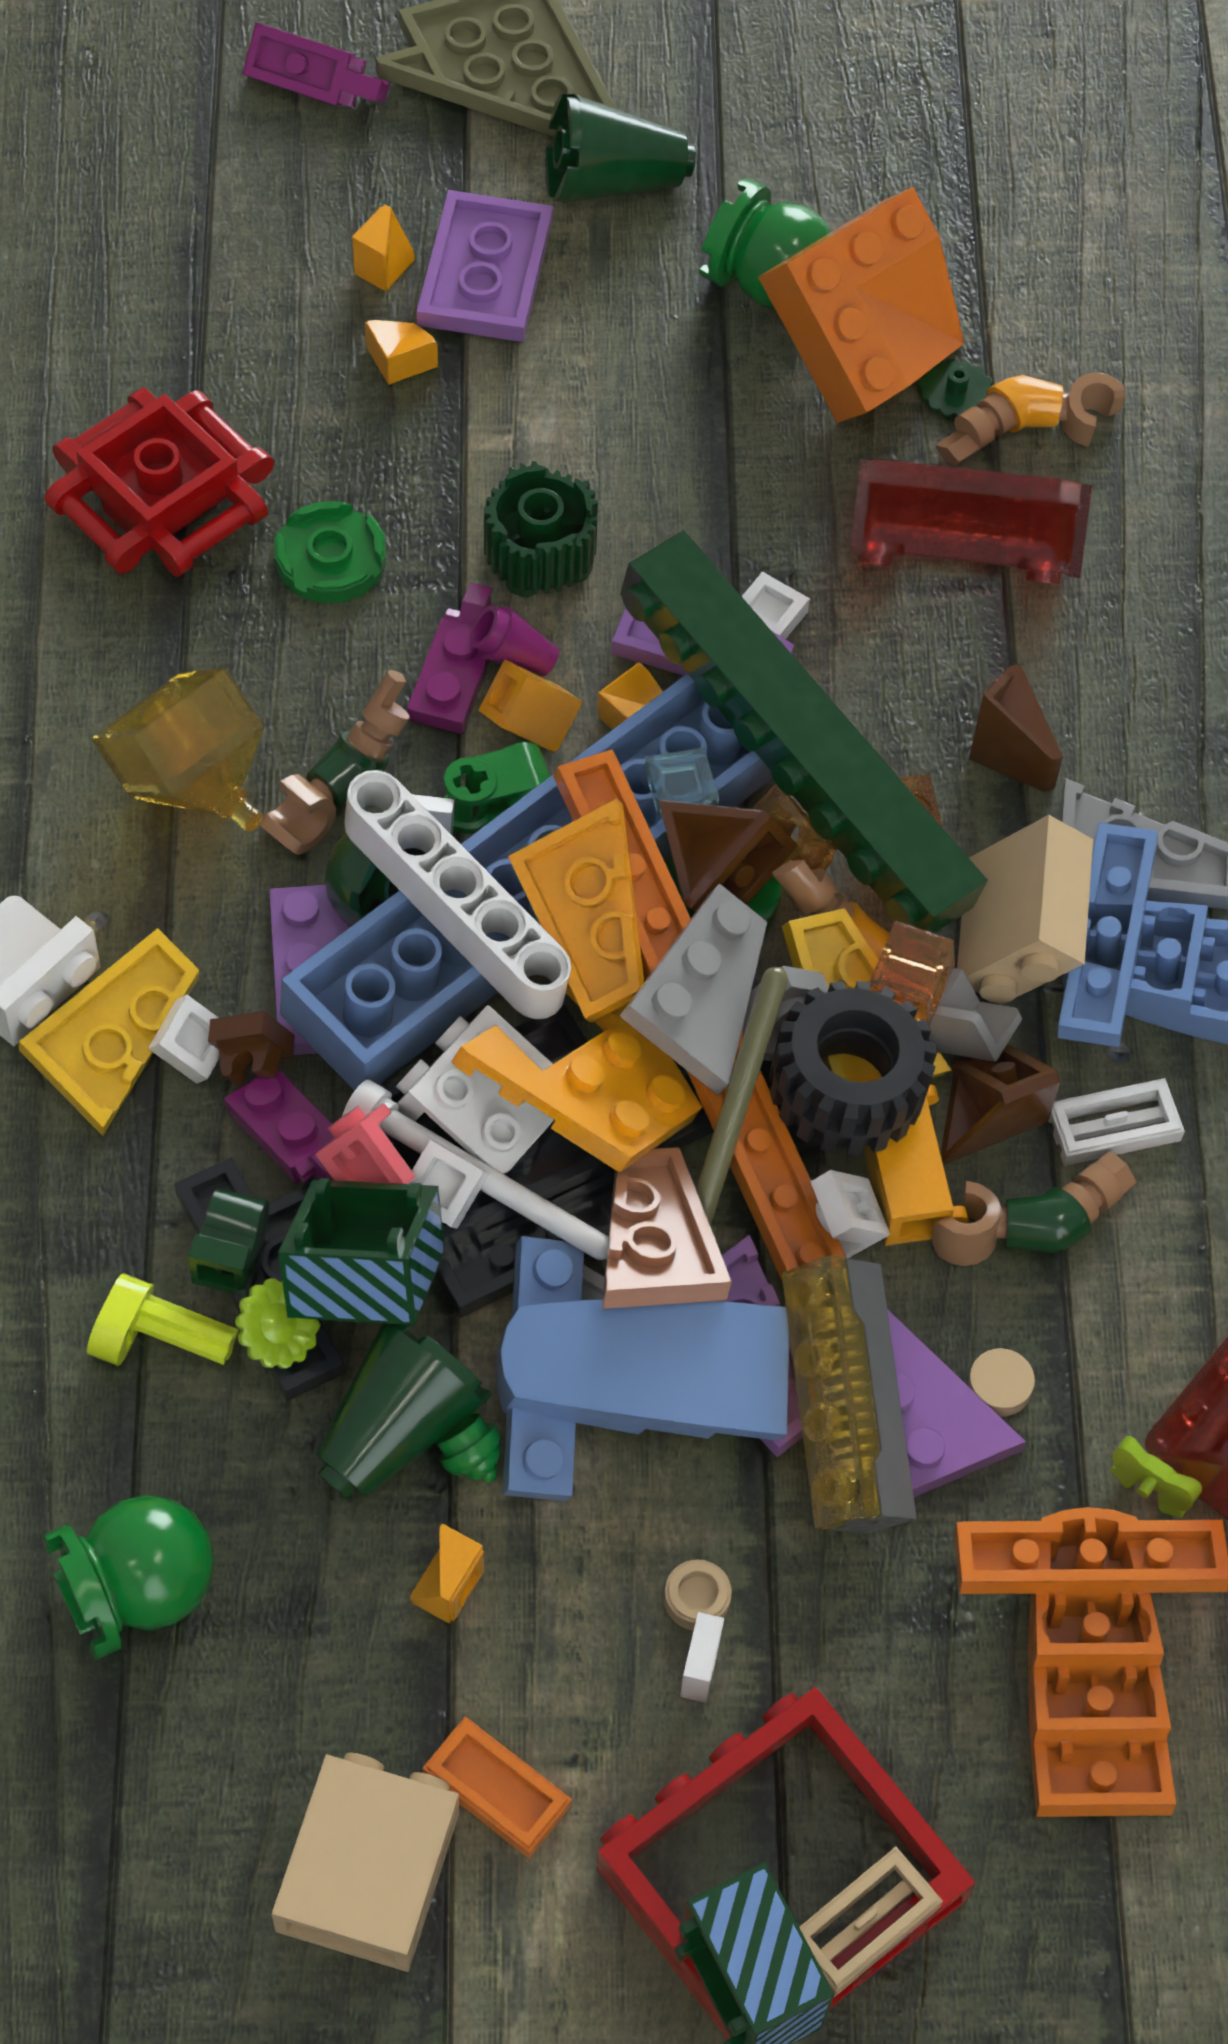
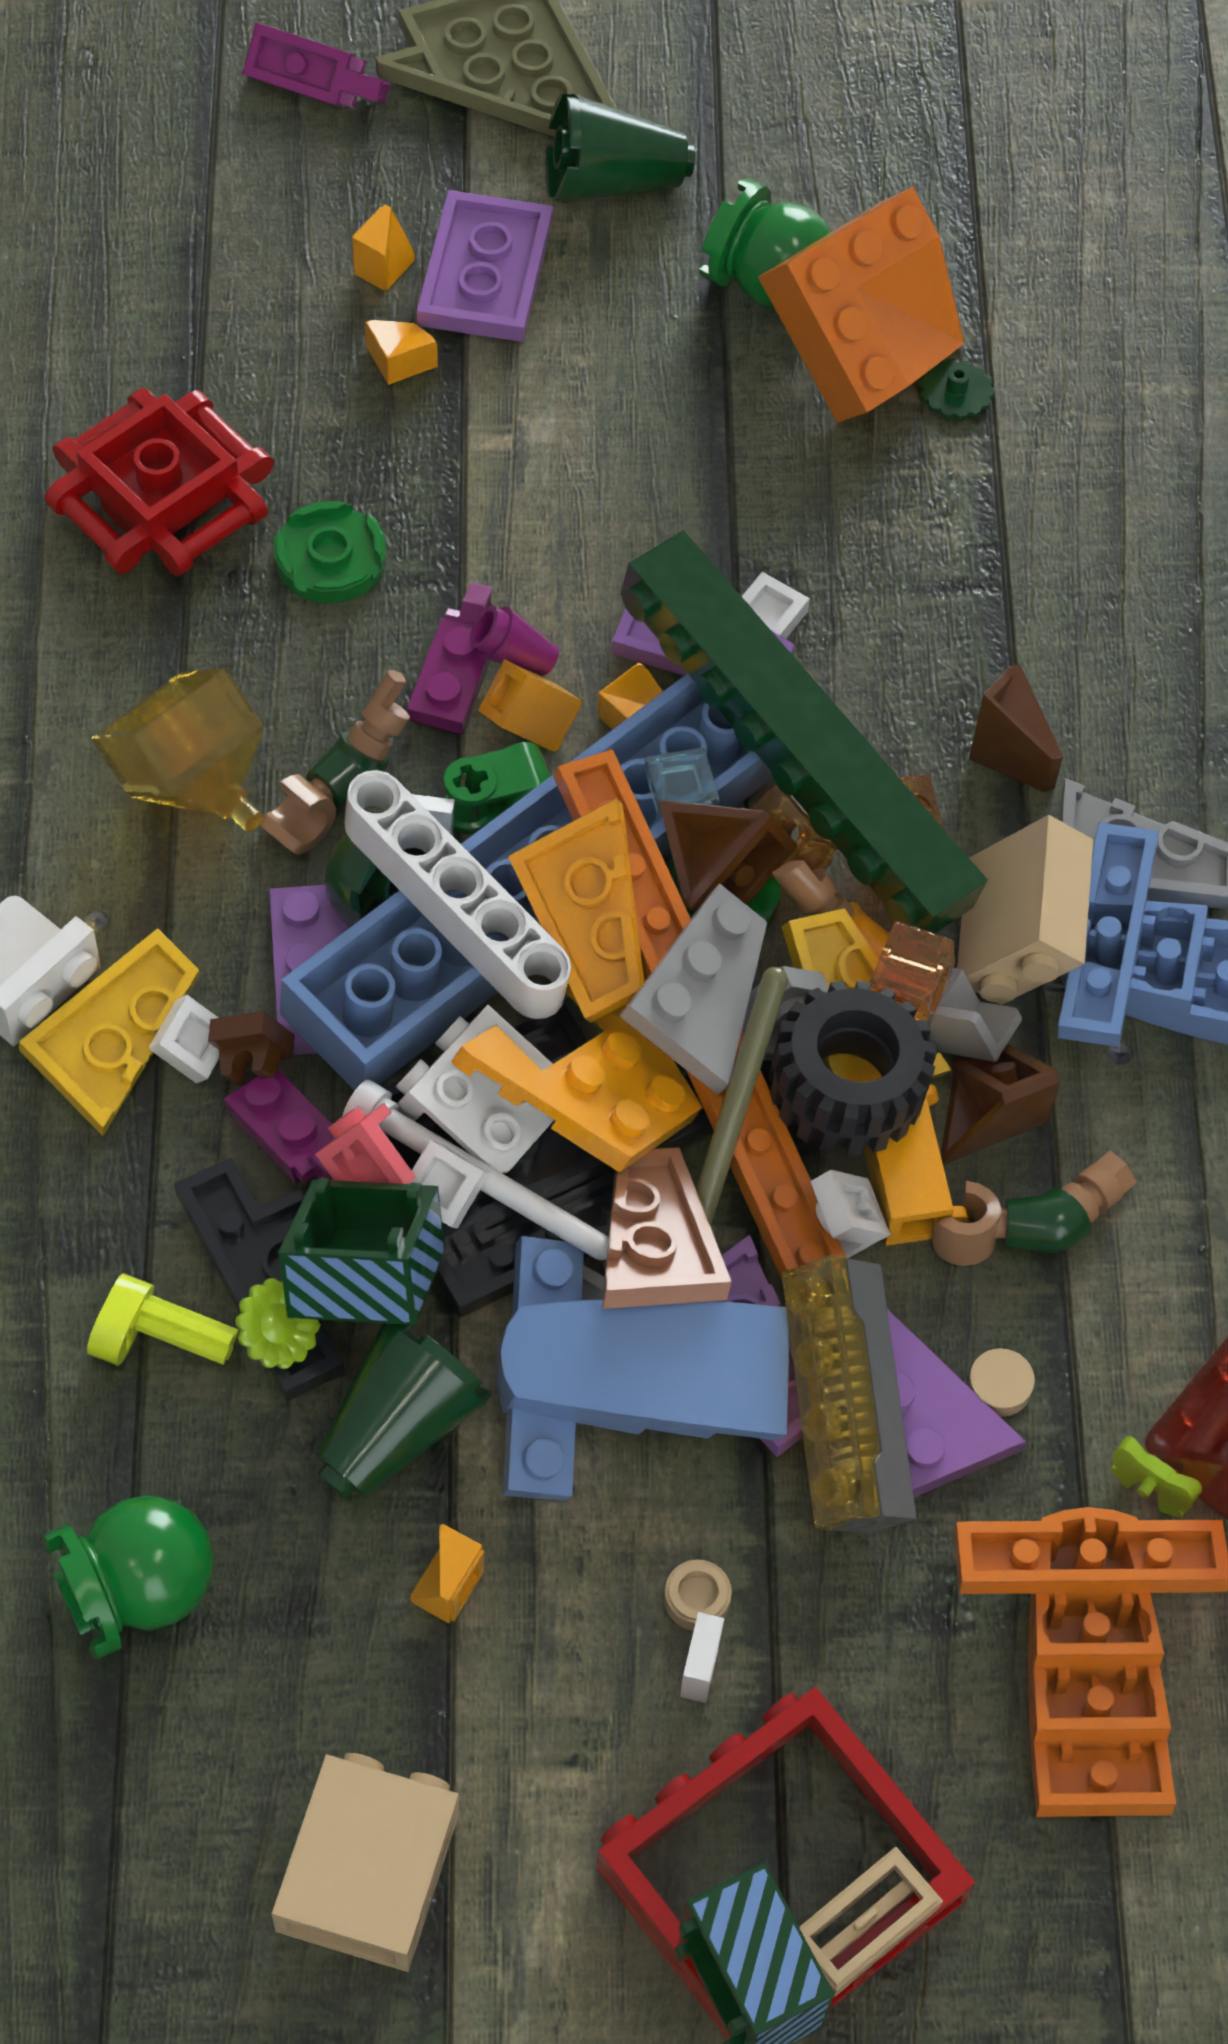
(229, 1242): dark green leg -> none
(471, 1449): green plate -> none
(498, 1787): orange tile -> none
(540, 530): dark green brick -> none
(969, 517): clear red windscreen -> none
(1033, 403): medium nougat piece -> none
(1120, 1142): white tile -> none

